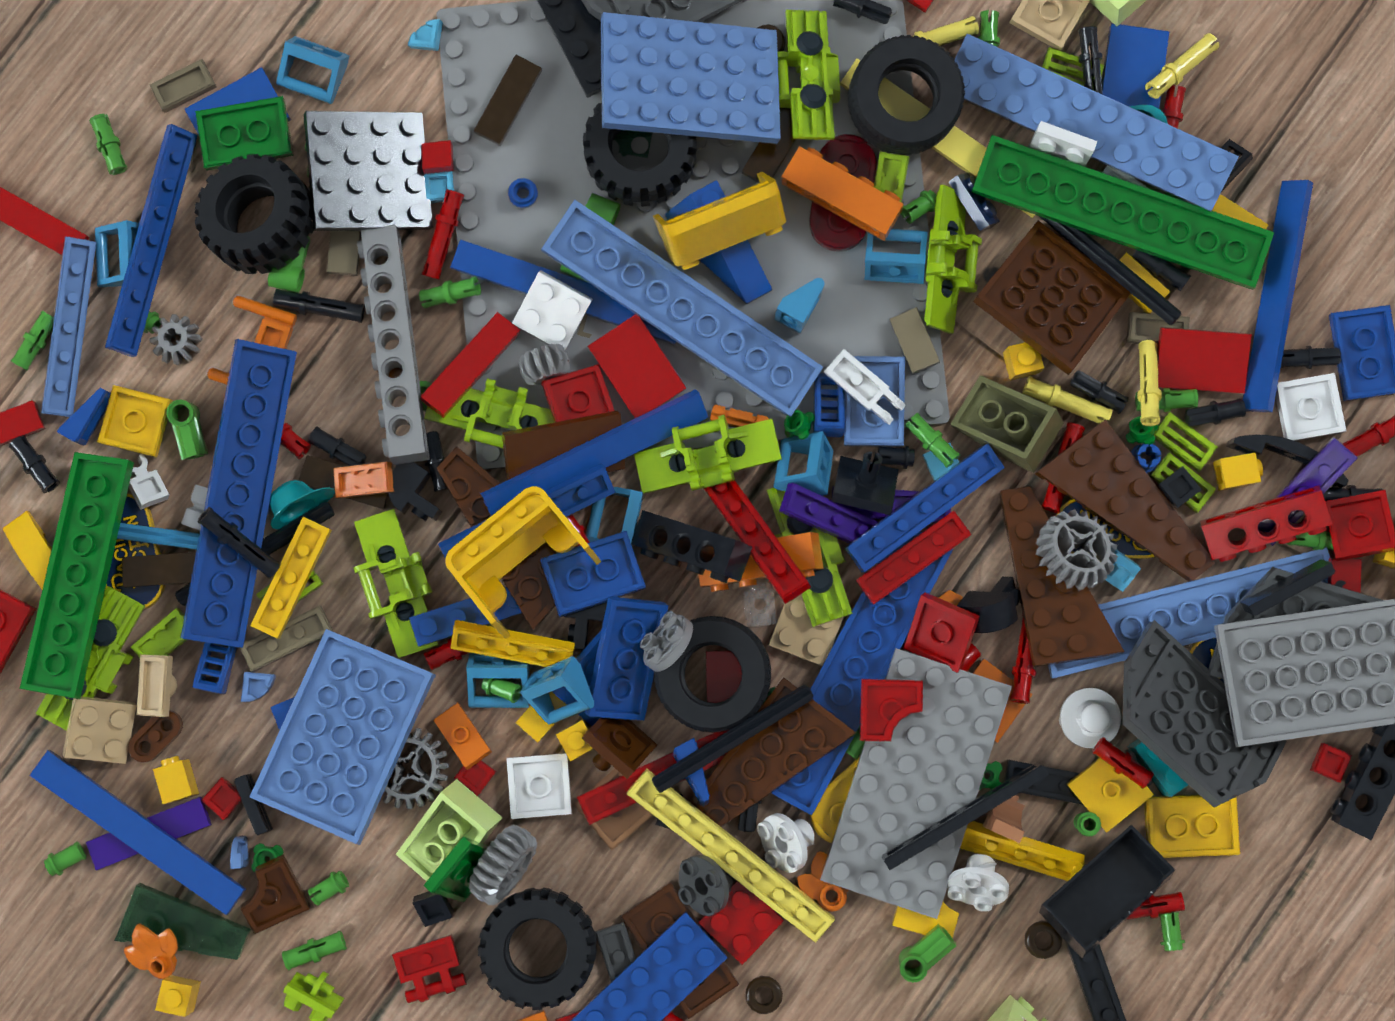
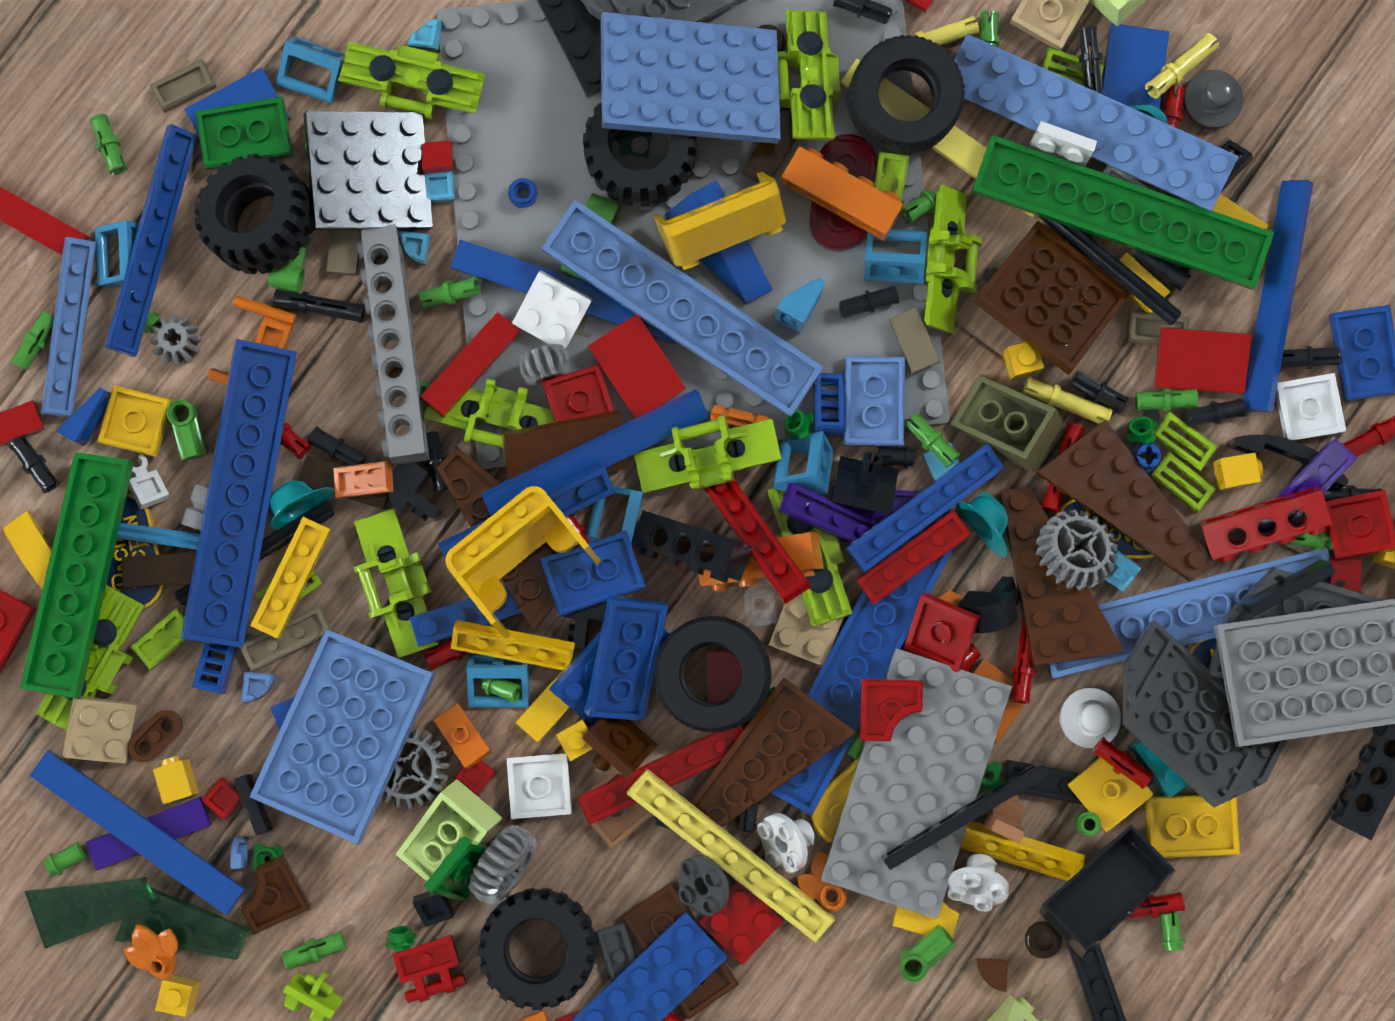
(77, 909): none -> clear green wing
(155, 685): tan tile -> none
(228, 534): black pin -> none
(329, 887): bright green pin -> none
(400, 938): none -> green plate
(414, 68): none -> lime piece
(416, 245): none -> medium azure tile
(442, 235): red pin -> none
(508, 100): dark brown tile -> none
(563, 673): dark azure tile -> none
(667, 641): light grey tile -> none
(696, 780): blue slope -> none
(732, 738): black axle -> none
(775, 1001): dark brown piece -> none
(862, 384): white hinge -> none
(869, 301): none -> black axle
(980, 209): dark blue plate -> none
(988, 521): none -> teal piece
(994, 972): none -> reddish brown tile
(1149, 392): light yellow pin -> none
(1179, 487): black plate -> none
(1213, 99): none -> dark grey plate
(1331, 762): red tile -> none

